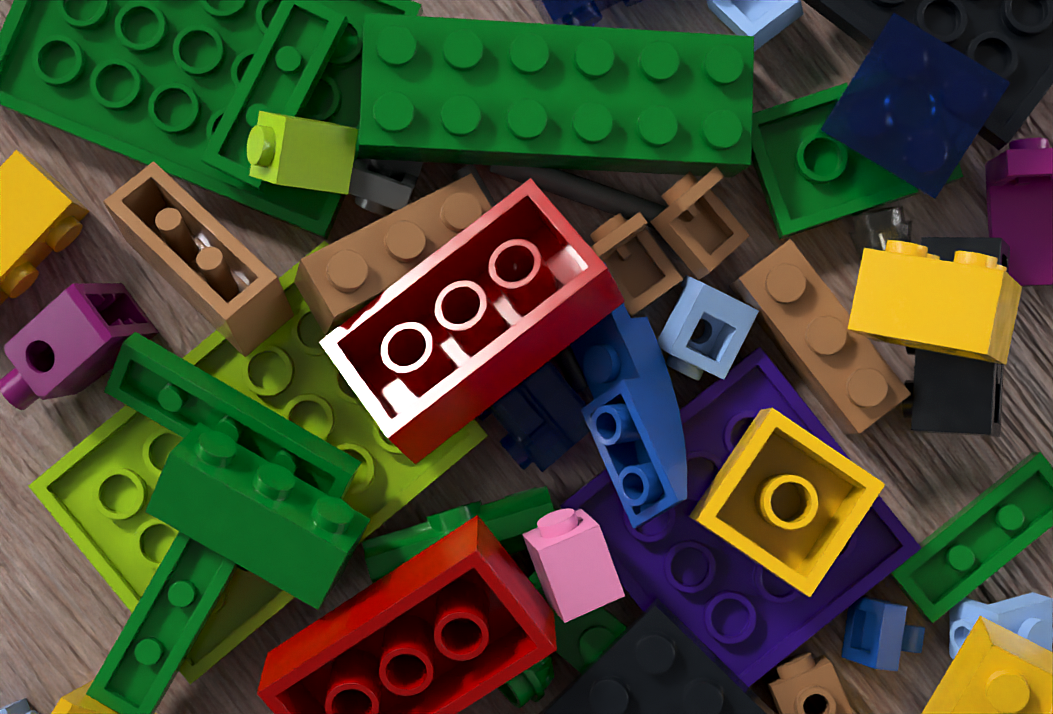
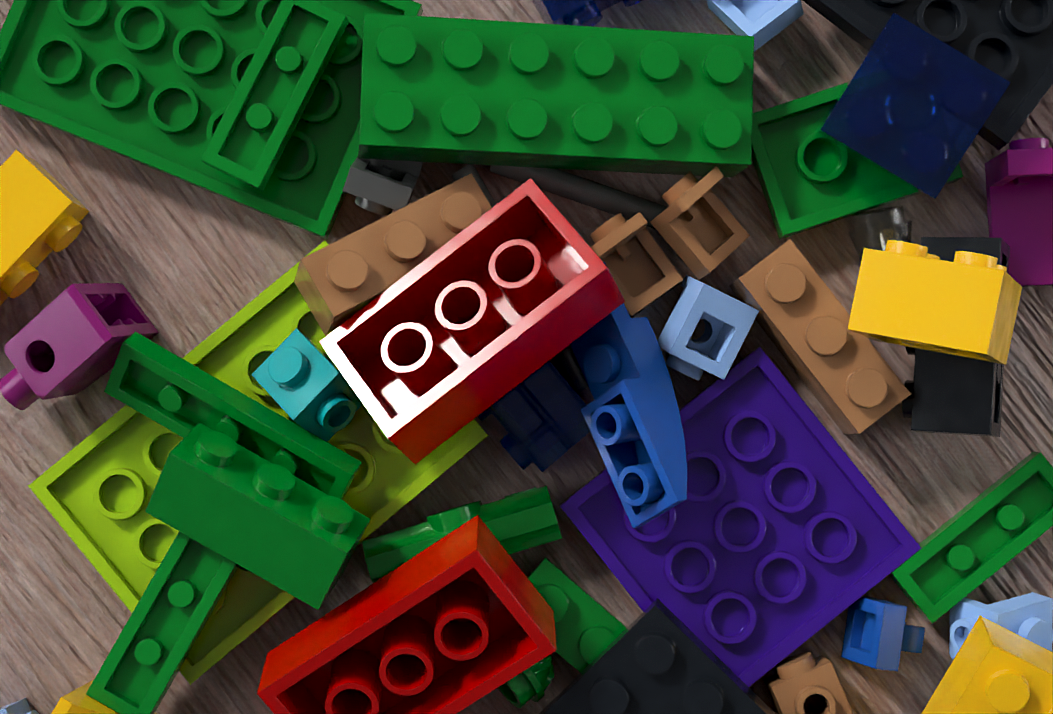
(200, 258): medium nougat brick -> none
(302, 152): lime brick -> none
(308, 386): none -> teal bracket
(573, 563): bright pink brick -> none
(787, 500): yellow brick -> none

